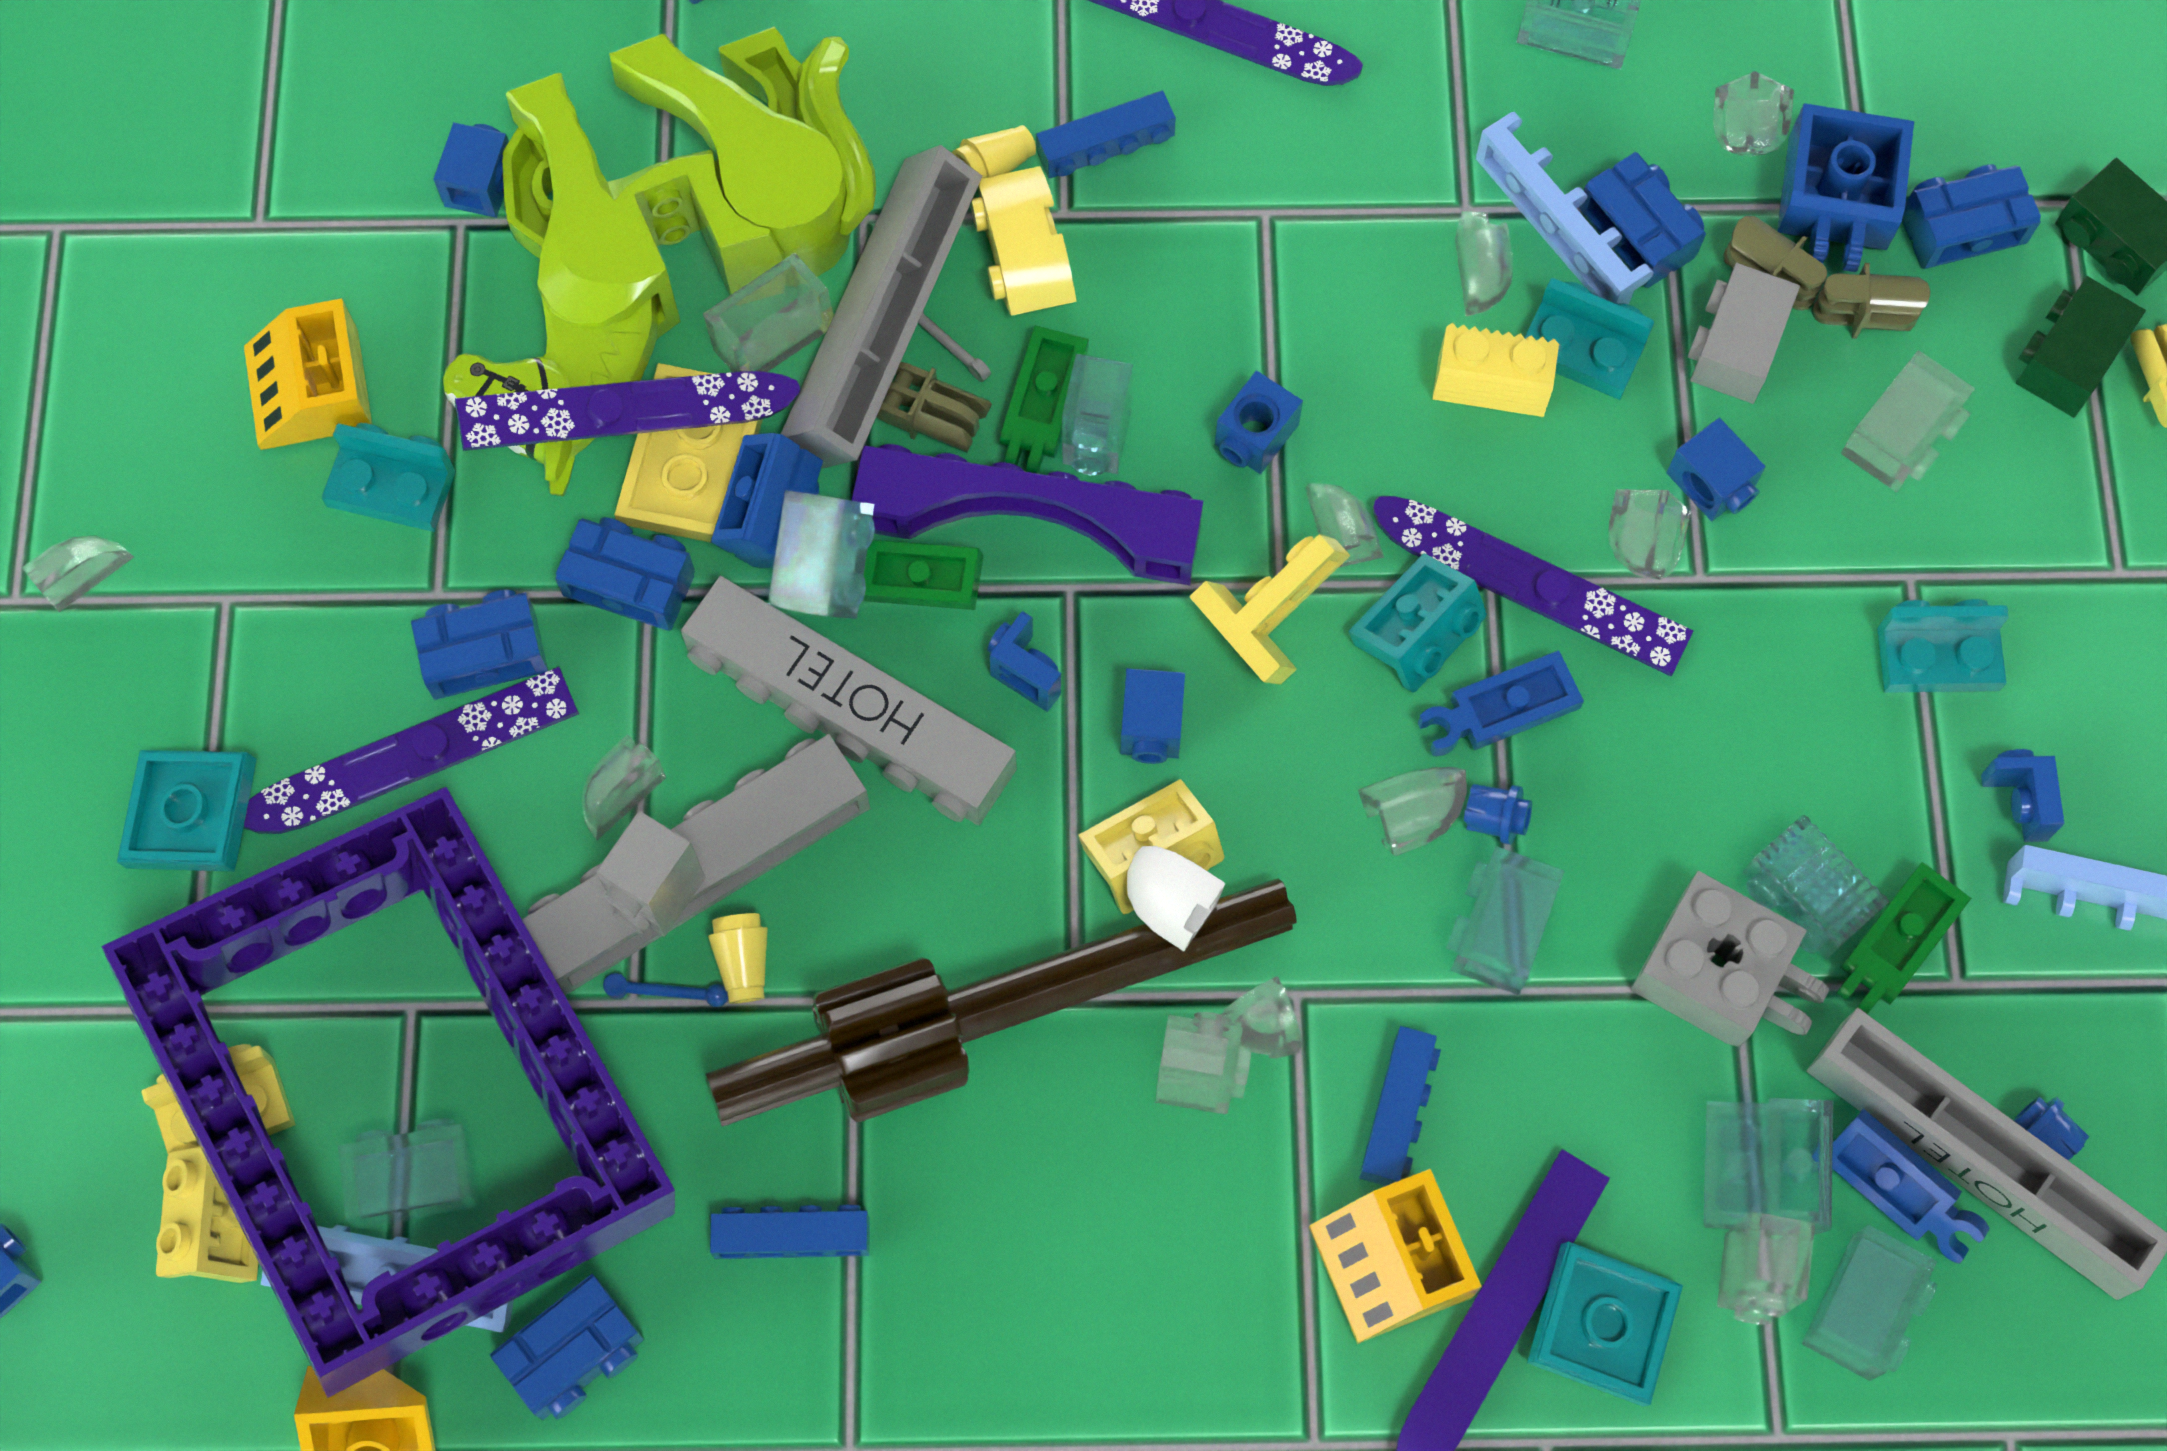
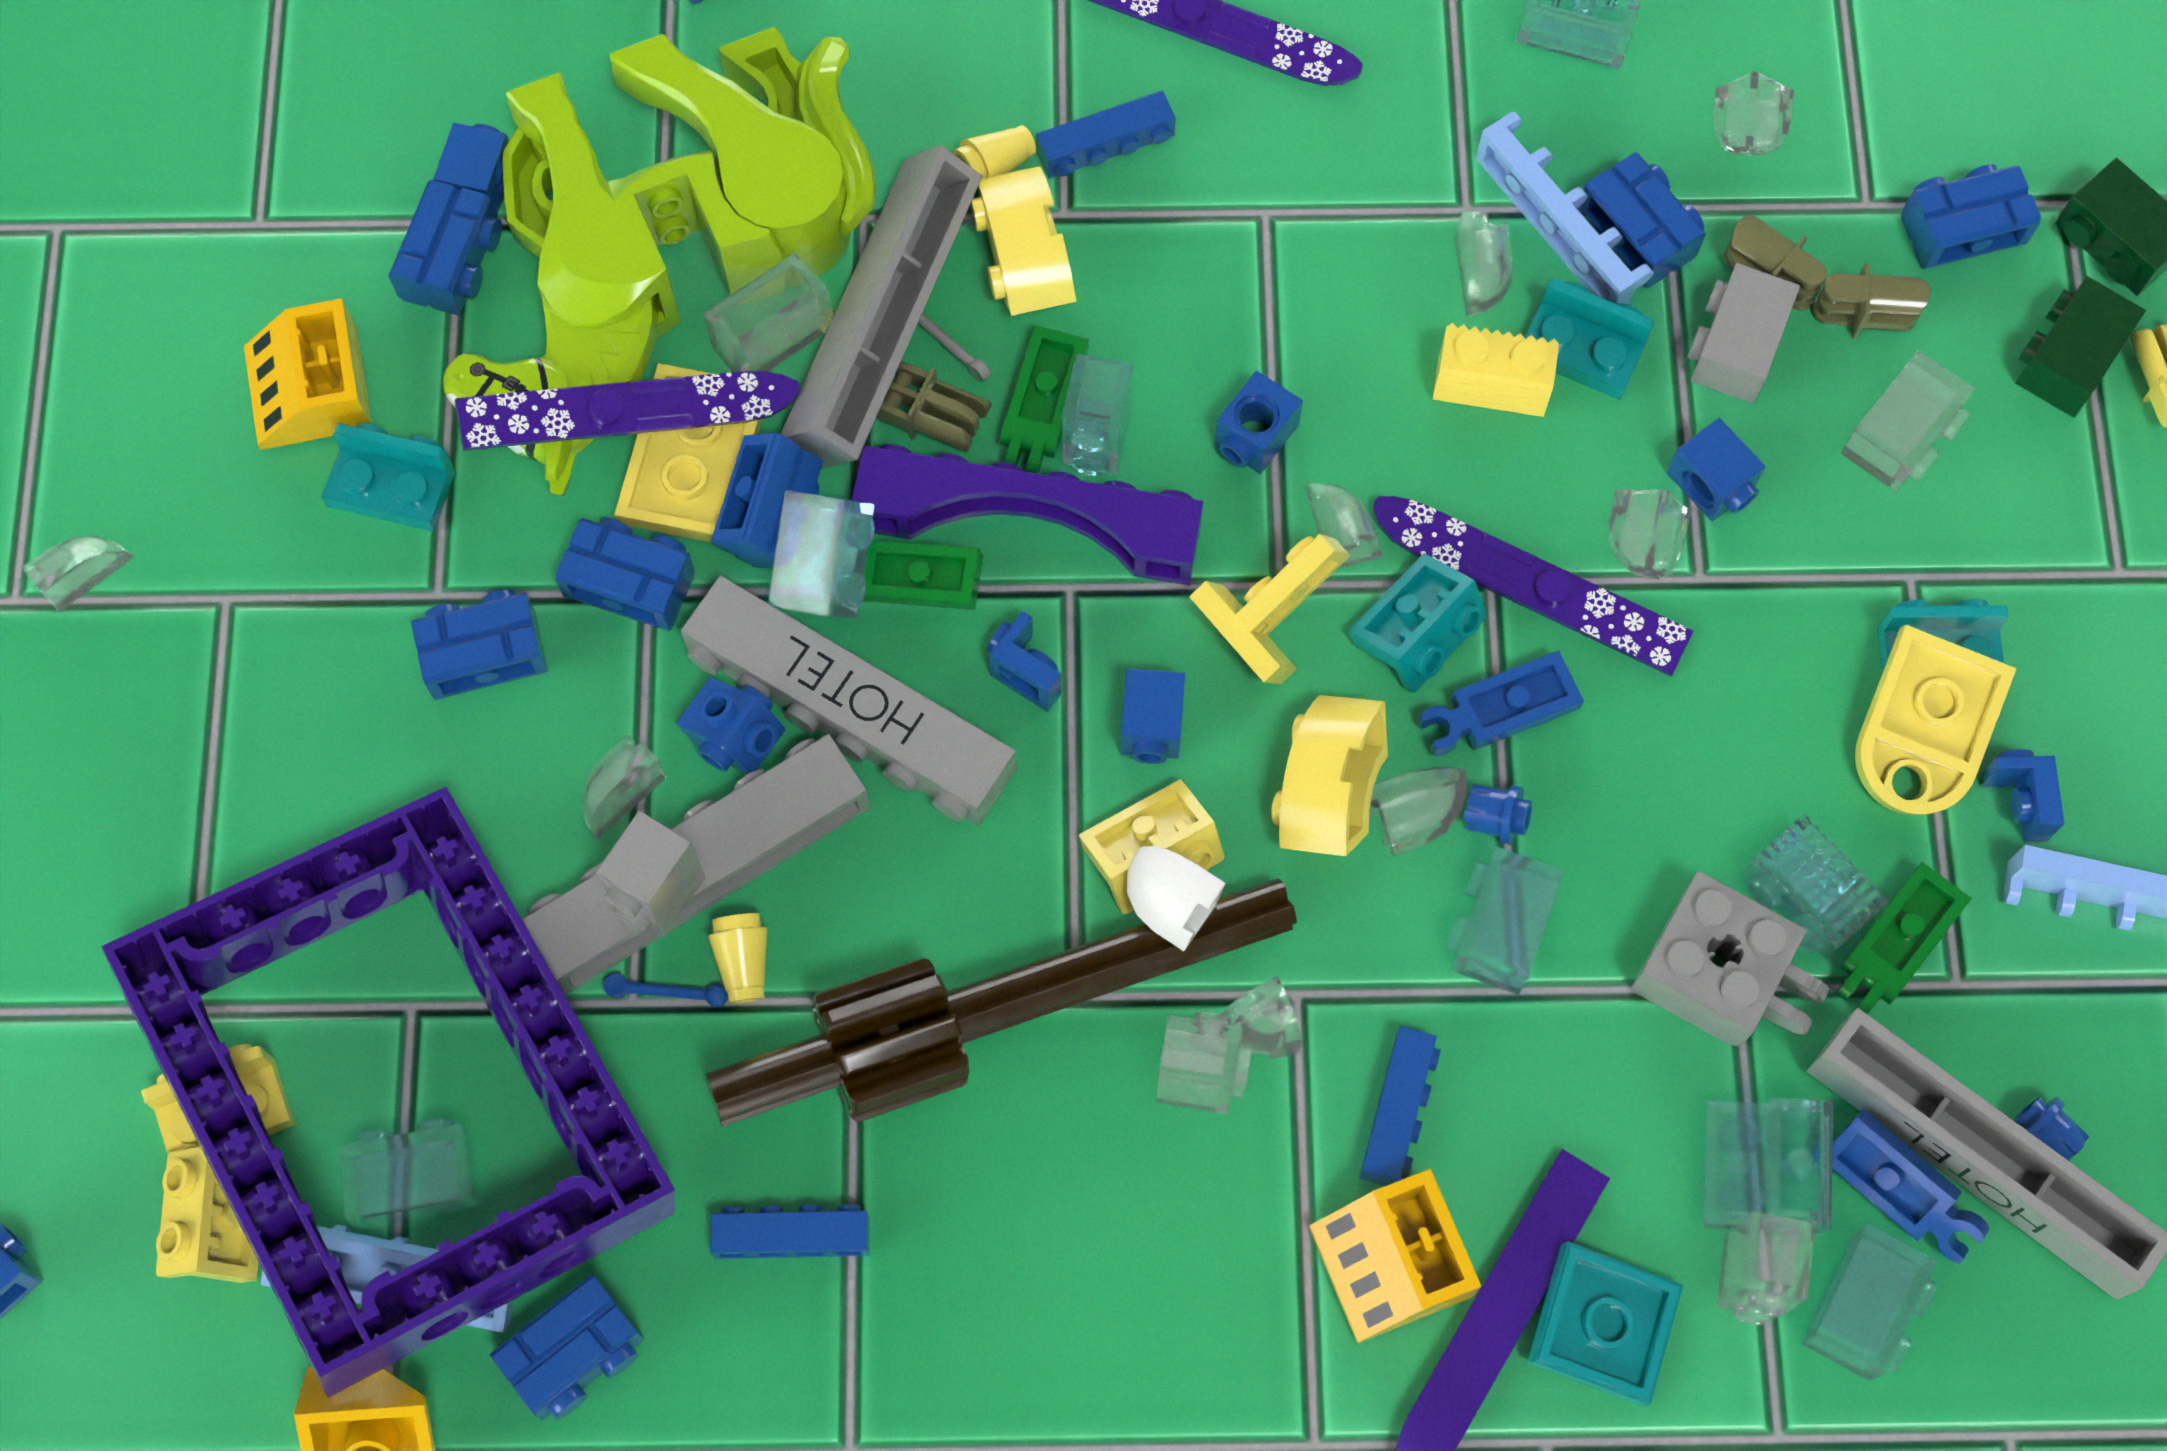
(187, 810): teal tile -> none
(411, 754): dark purple piece -> none
(445, 248): none -> blue brick
(731, 726): none -> blue brick
(1331, 775): none -> light yellow brick
(1845, 180): blue hinge -> none
(1930, 716): none -> light yellow tile

